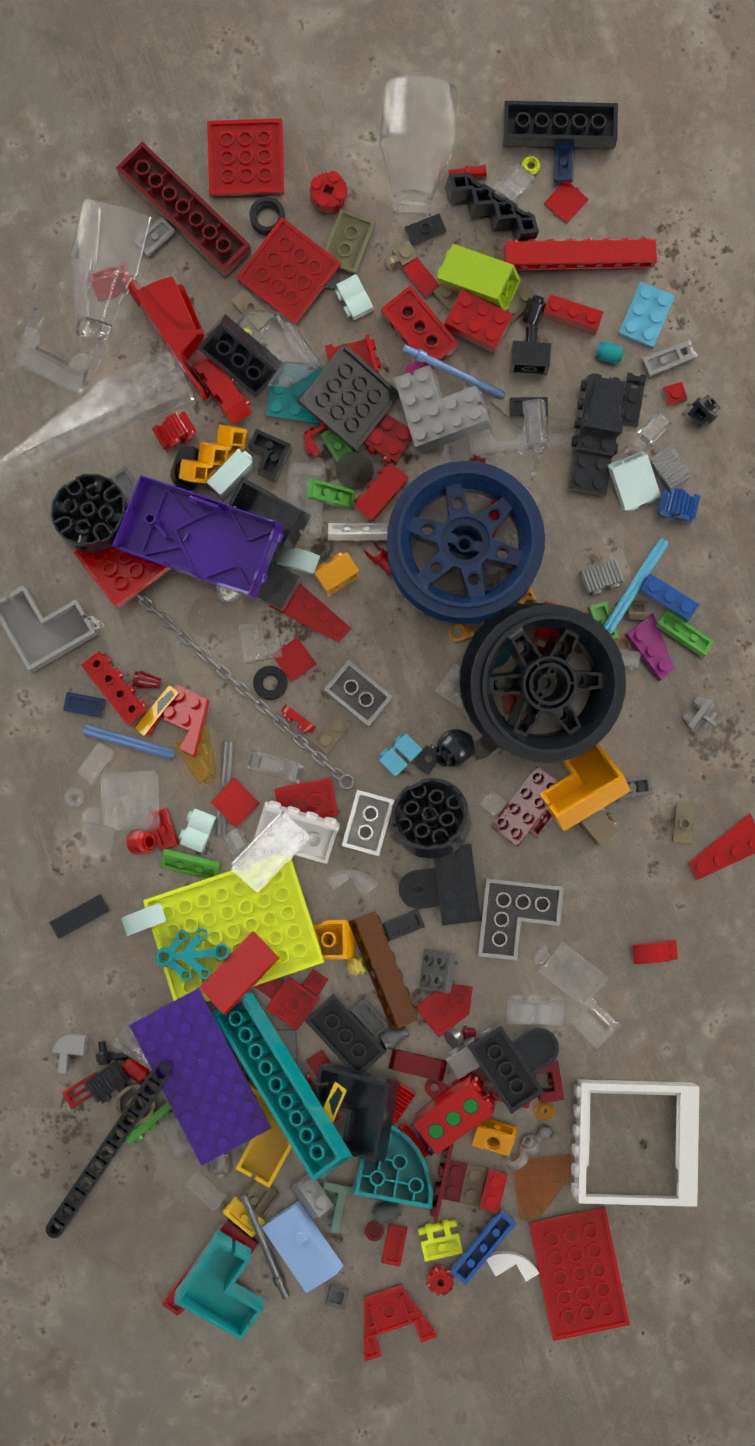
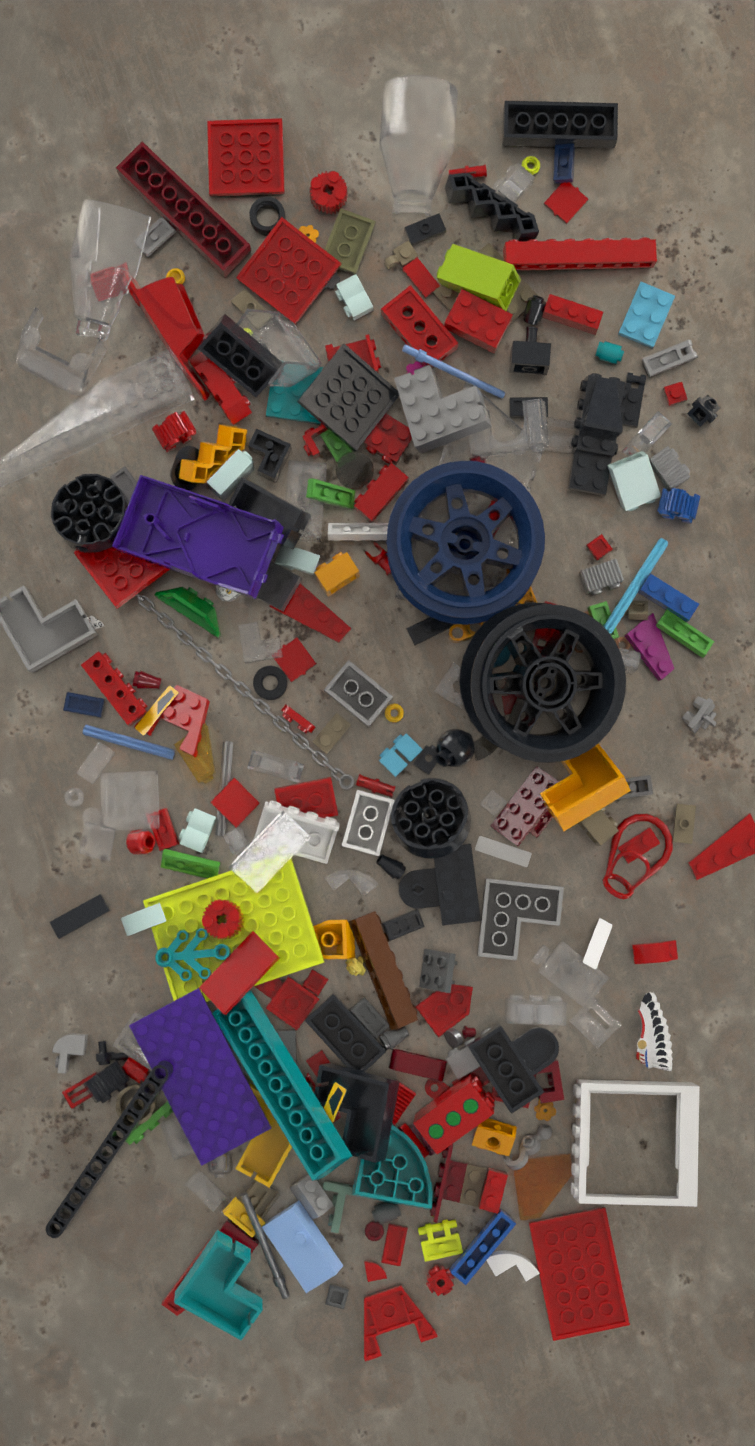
(177, 274): none -> yellow plate
(192, 607): none -> green wedge
(211, 919): none -> red brick
(313, 233): none -> light orange plant
(374, 1271): none -> red tile
(375, 785): none -> red pin
(389, 708): none -> yellow plate
(392, 867): none -> black cone
(427, 629): none -> black tile
(503, 851): none -> white sticker
(597, 943): none -> white sticker
(599, 547): none -> red tile
(640, 843): none -> red plate
(649, 871): none -> red animal
(655, 1042): none -> white piece

